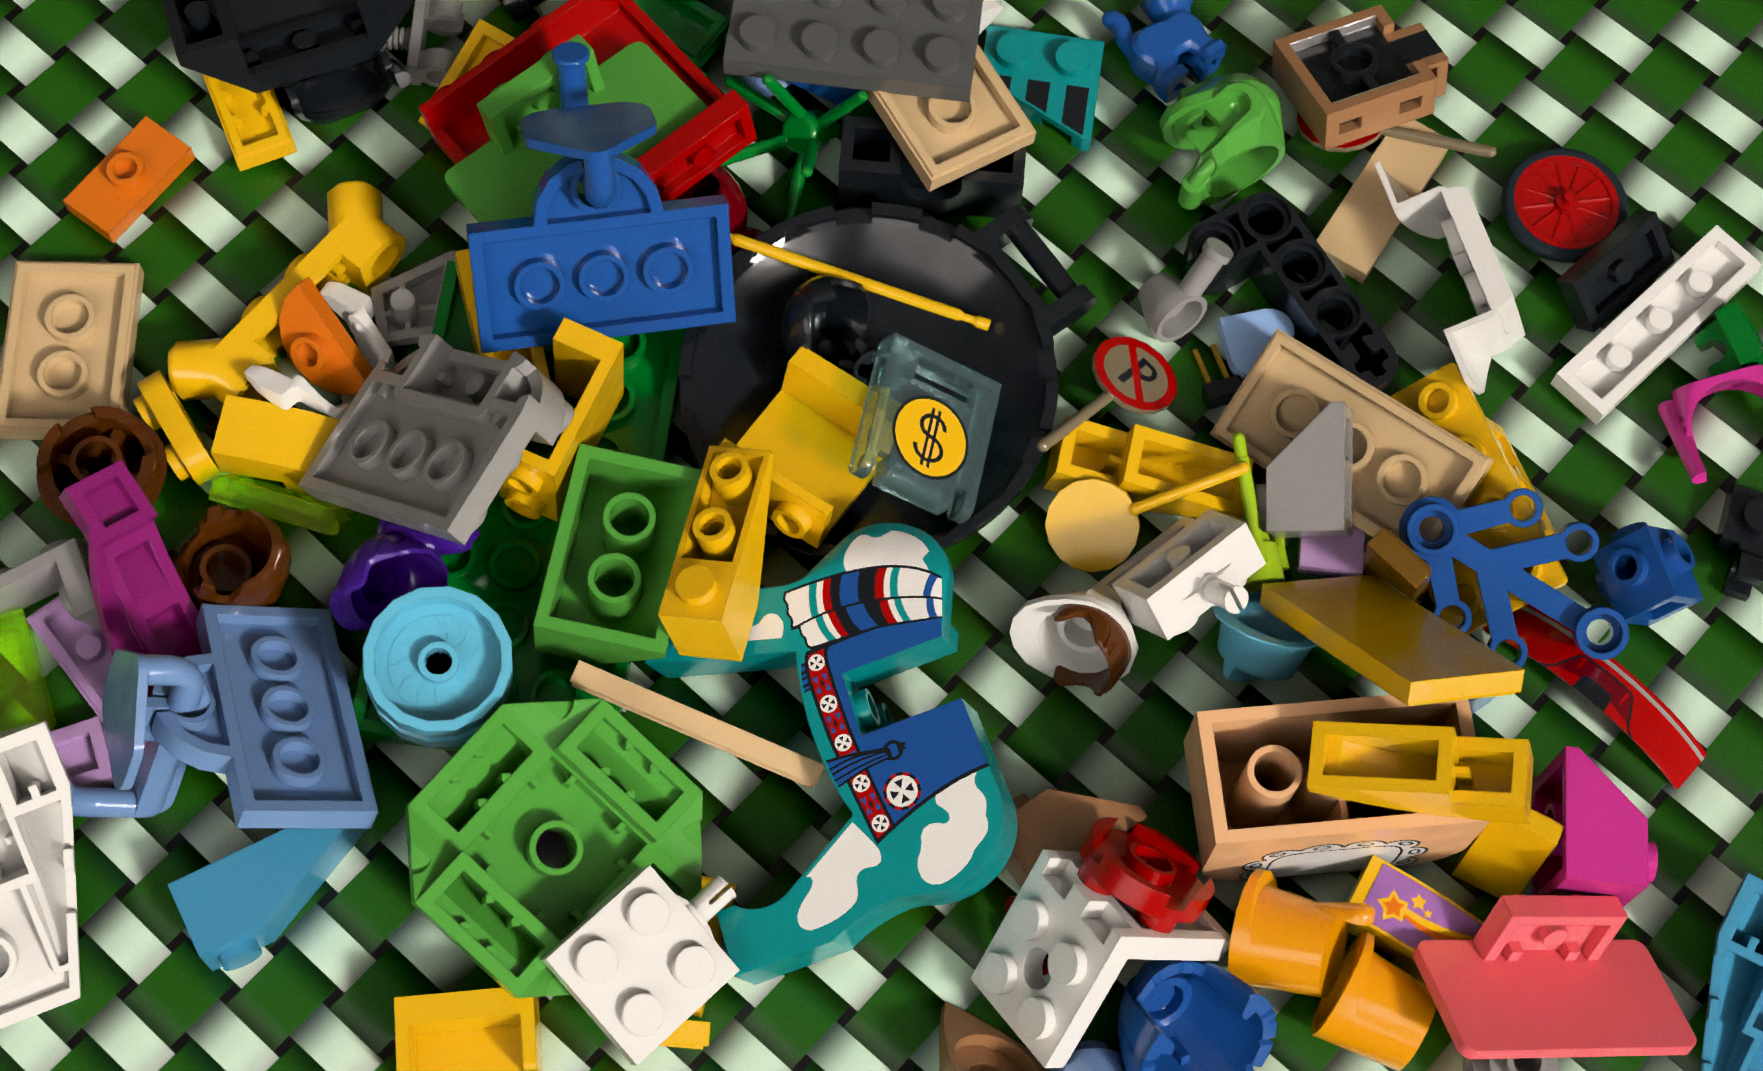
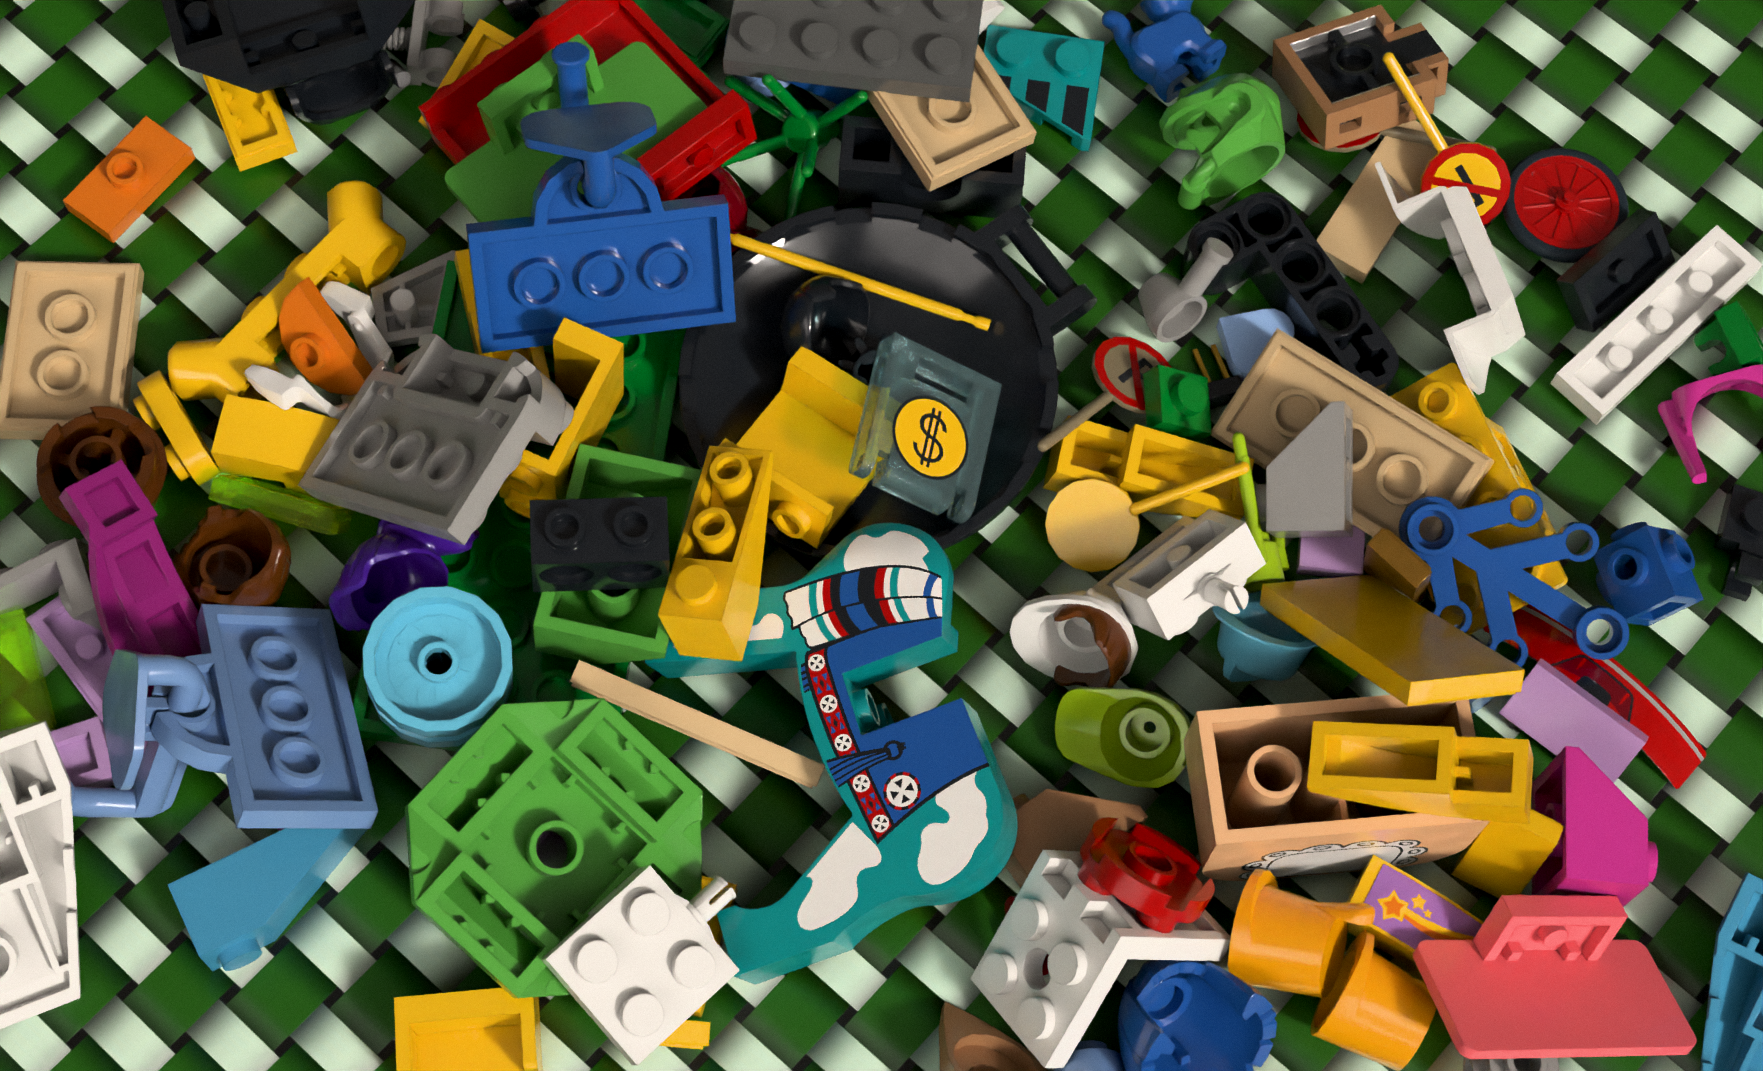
(599, 544): none -> black brick
(1110, 734): none -> lime cap
(1177, 402): none -> green plate
(1459, 164): none -> piece
(1564, 714): none -> lavender tile

